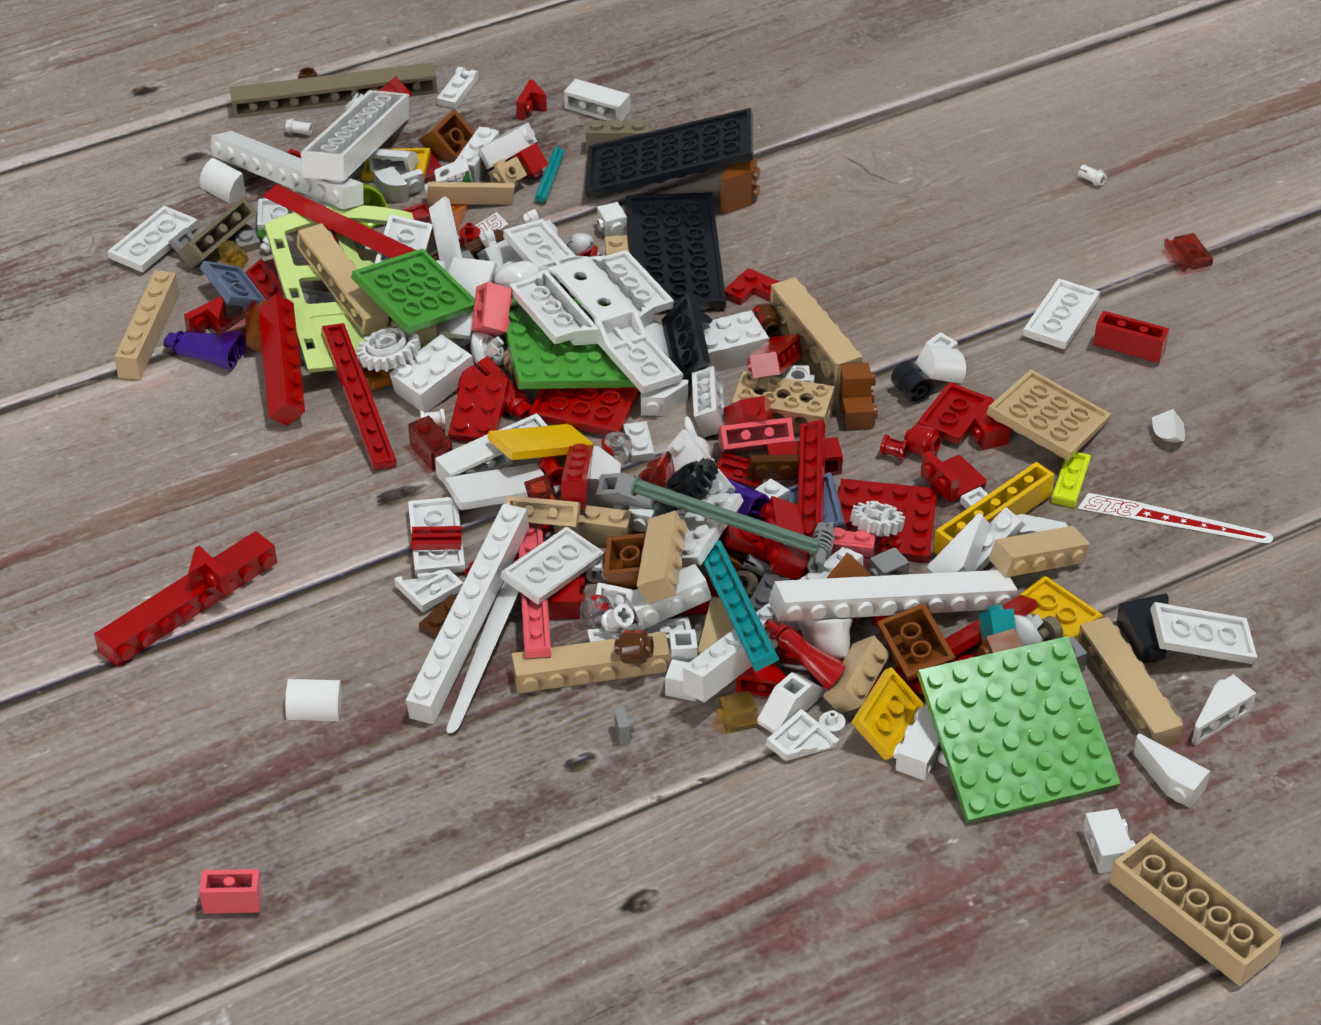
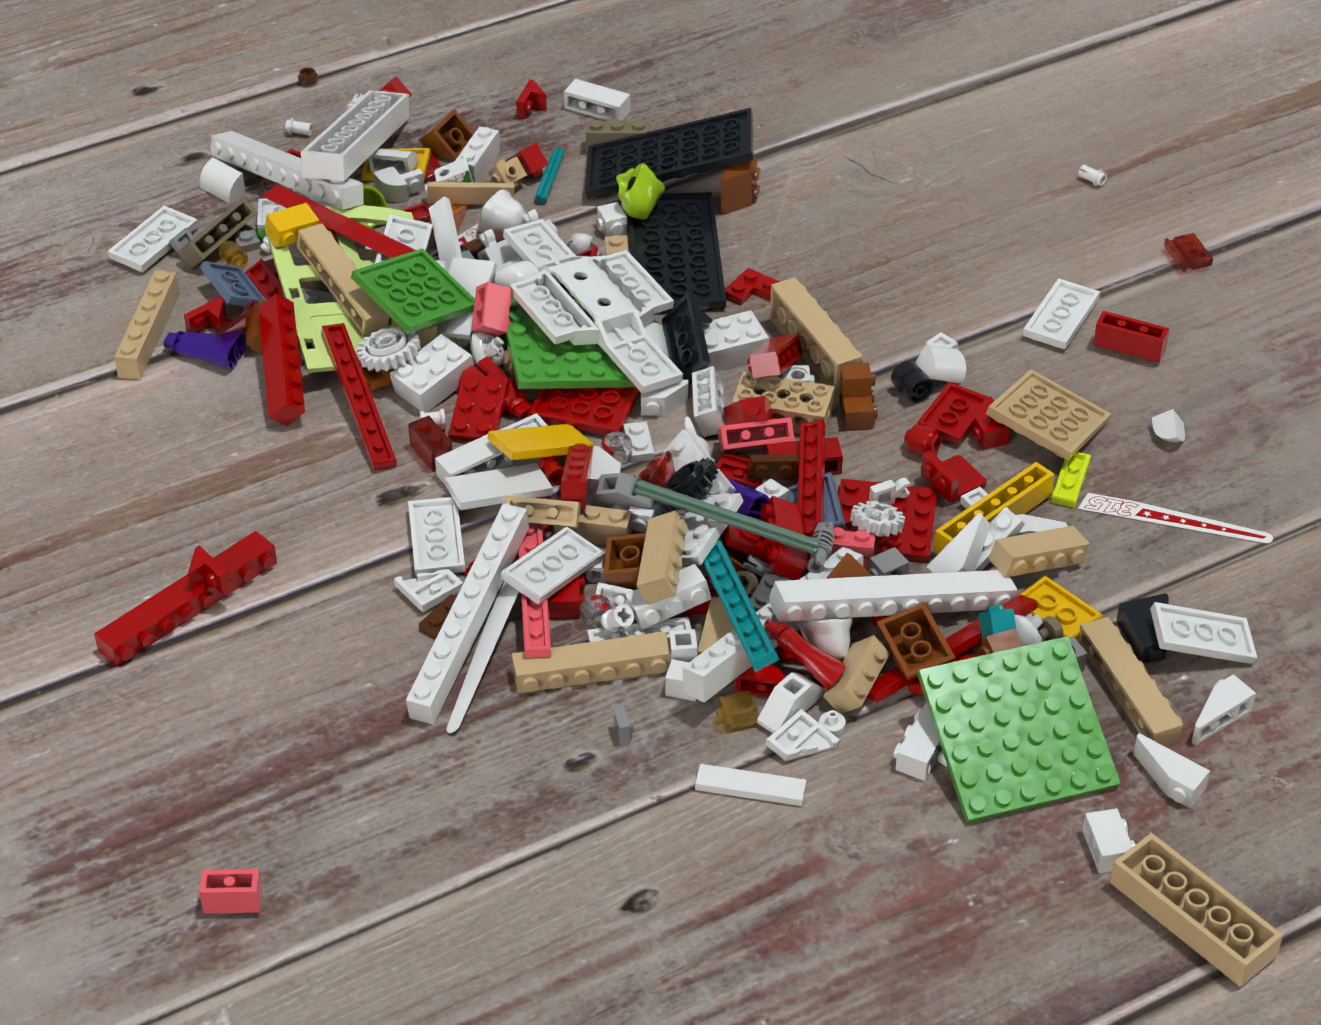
(284, 224): none -> yellow brick
(313, 700): white brick -> none
(327, 89): dark tan brick -> none
(436, 538): red tile -> none
(457, 88): white plate -> none
(468, 233): red tile -> none
(501, 213): none -> white piece
(507, 144): white slope -> none
(540, 488): clear red brick -> none
(634, 646): reddish brown head -> none
(642, 197): none -> lime piece
(750, 784): none -> white tile
(768, 318): reddish brown head -> none
(887, 491): none -> white plate
(887, 713): yellow plate -> none
(893, 447): red bush -> none

